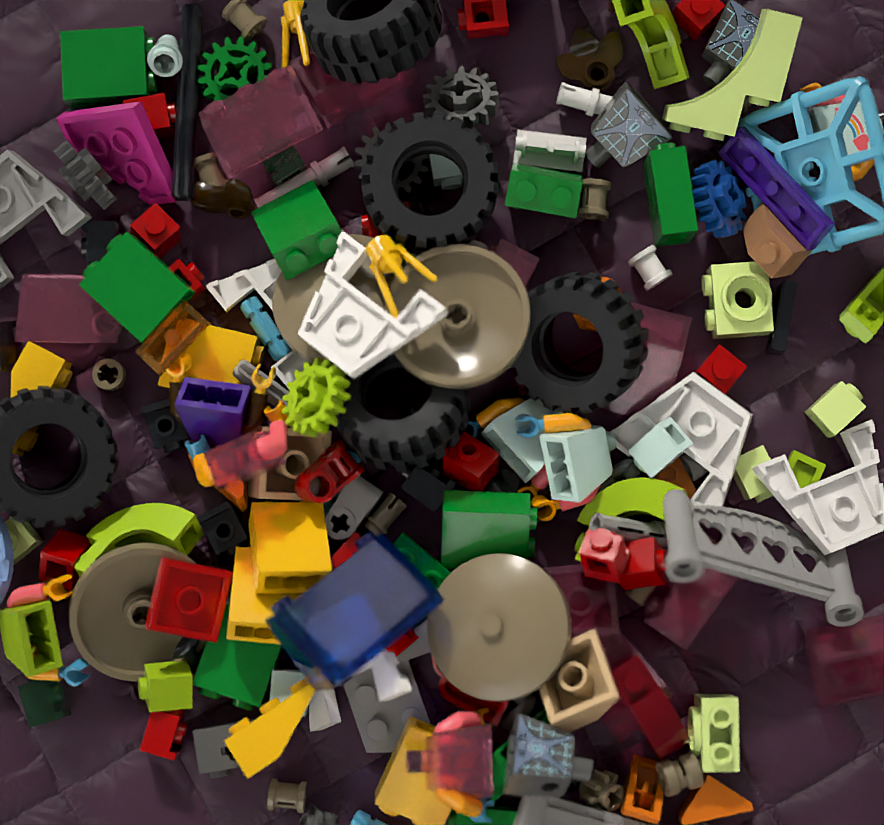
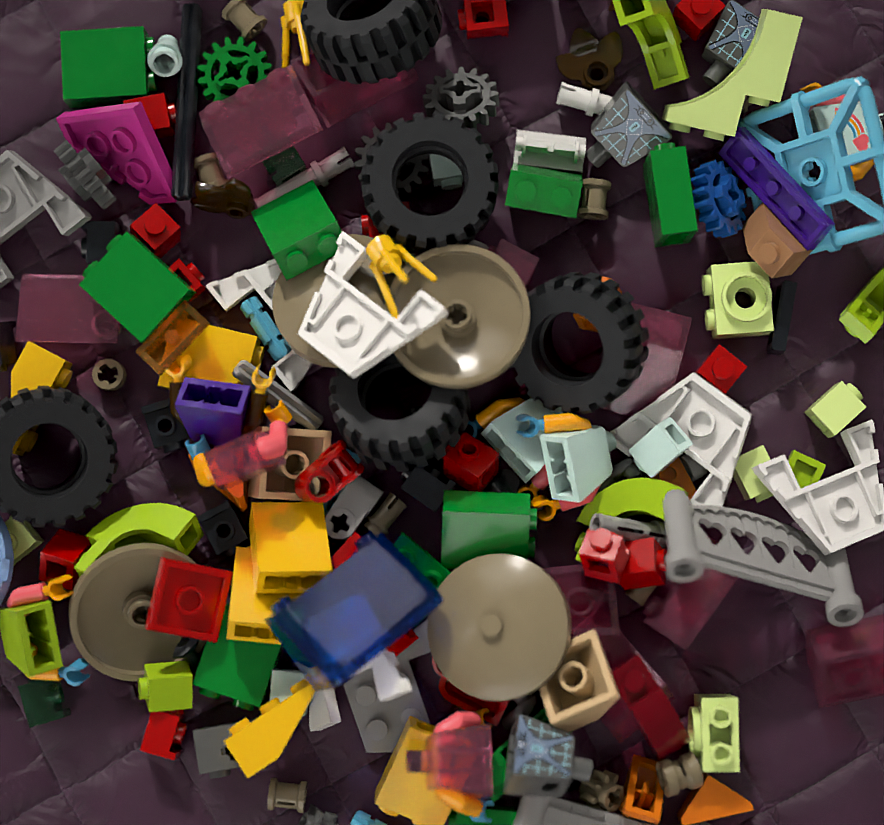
(316, 397): lime gear -> none
(649, 267): white bush -> none

